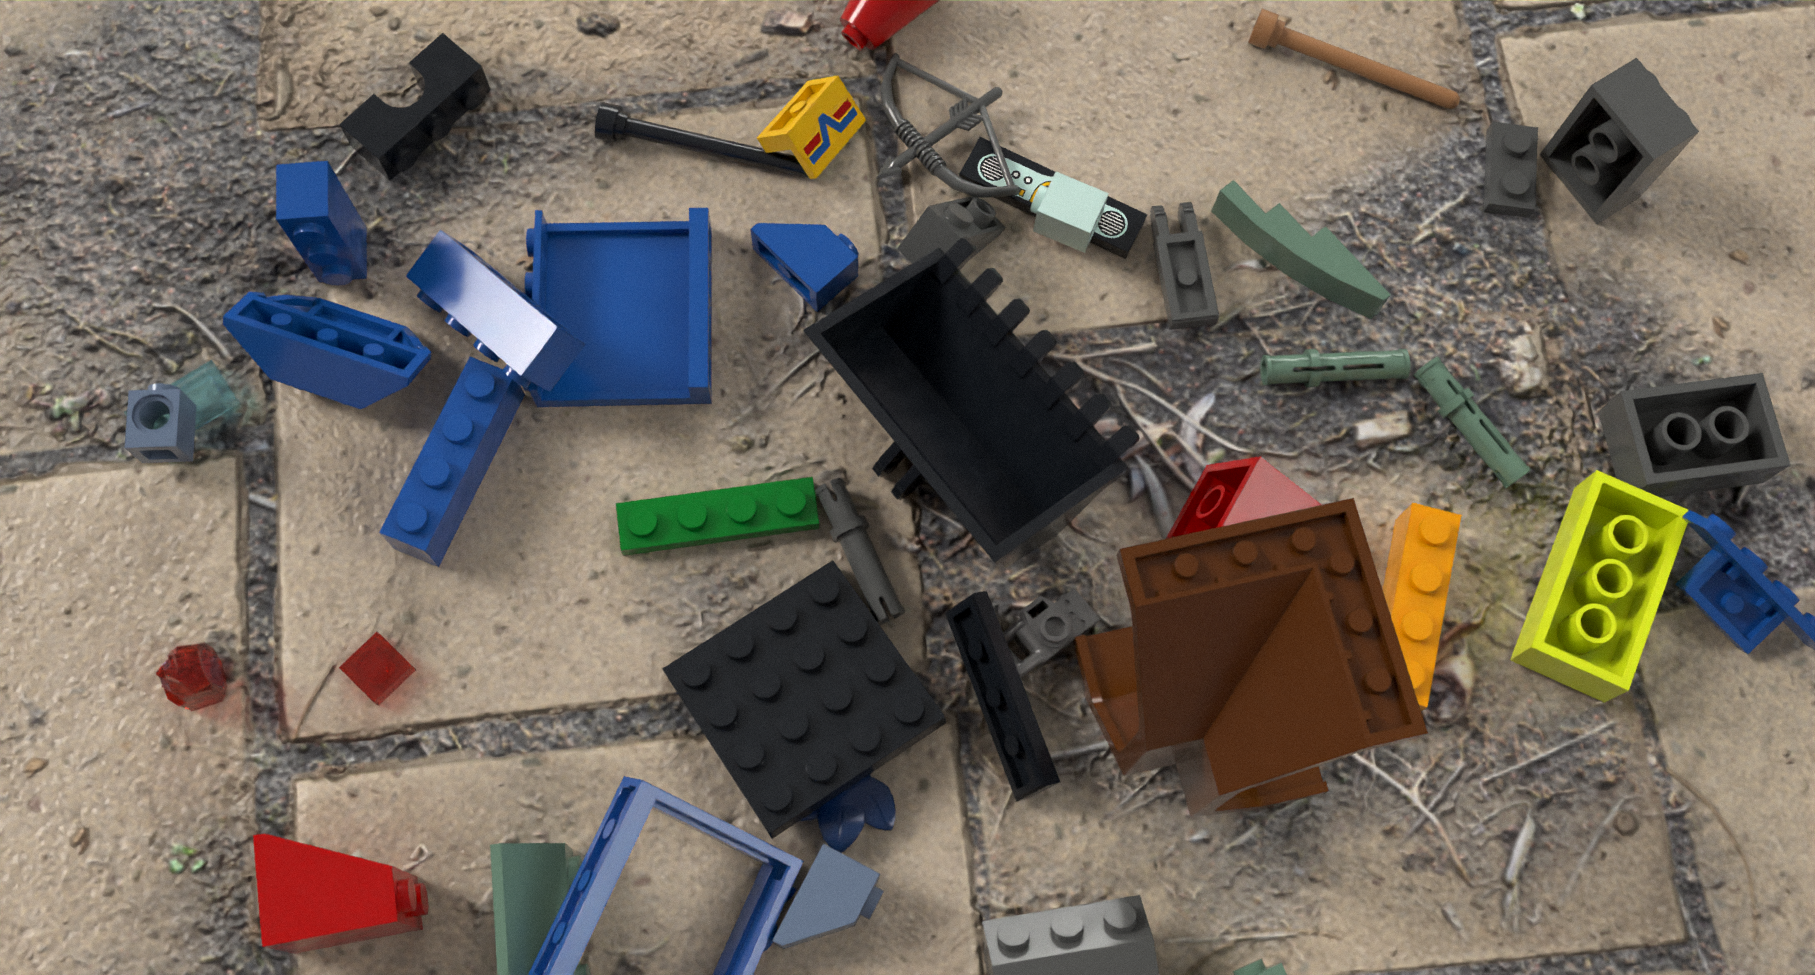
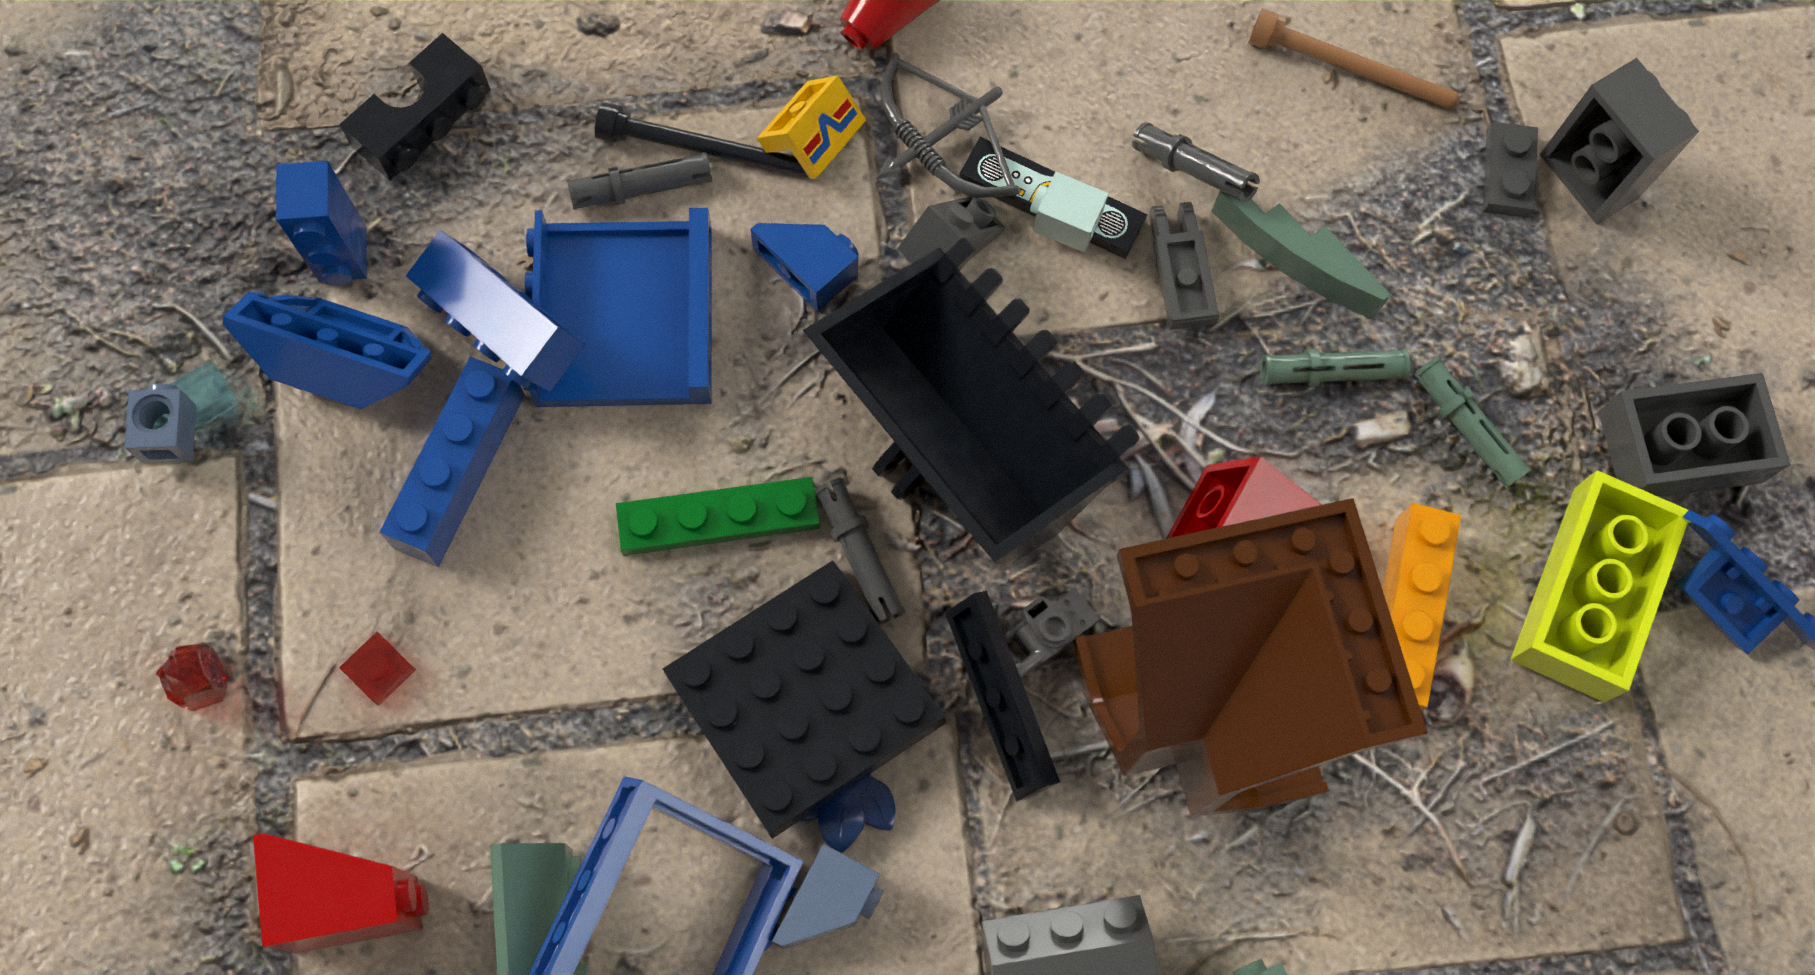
(639, 181): none -> dark grey pin
(1179, 153): none -> dark grey pin

